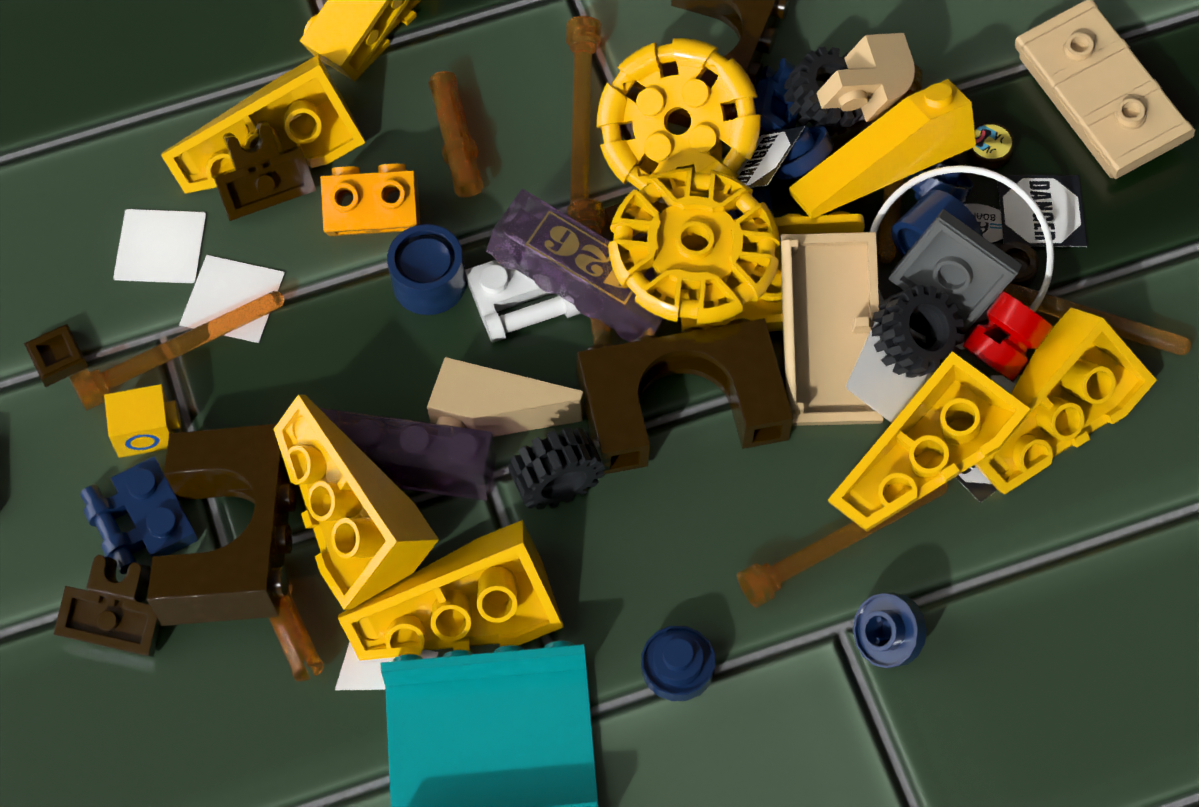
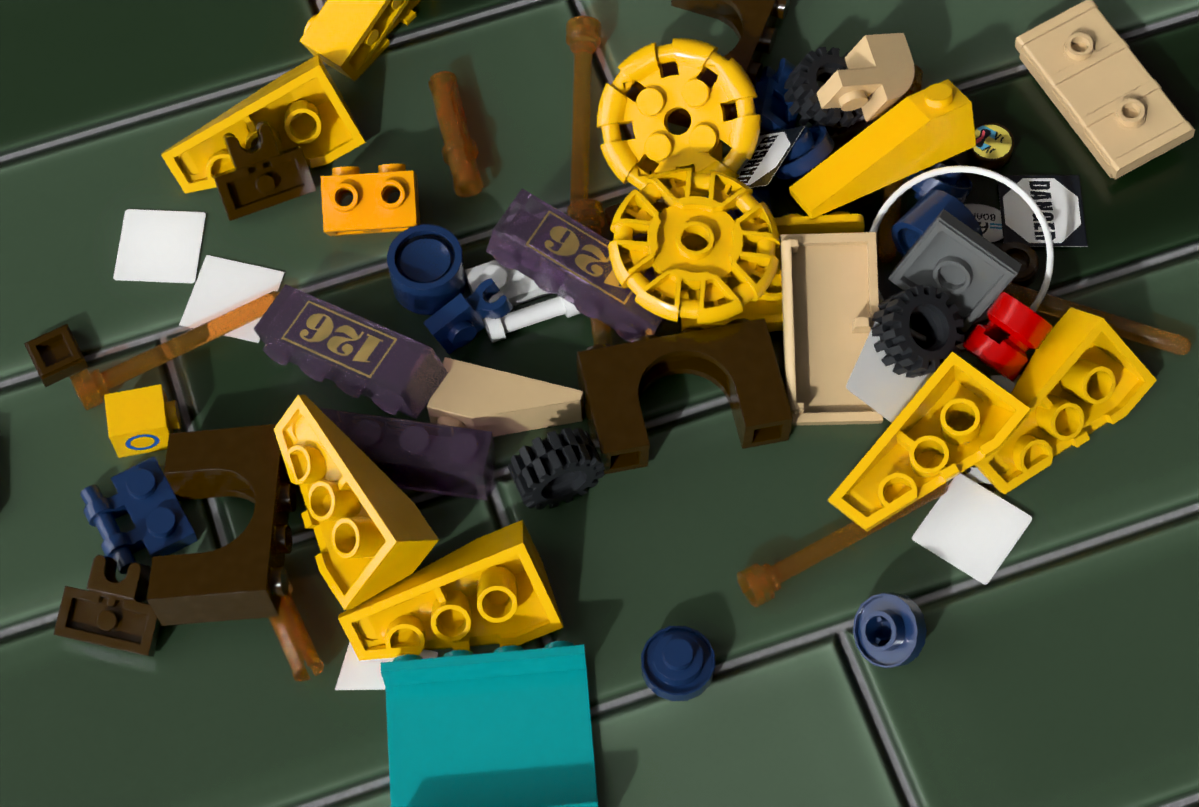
(350, 352): none -> clear purple brick
(462, 318): none -> dark blue plate
(972, 528): none -> white sticker

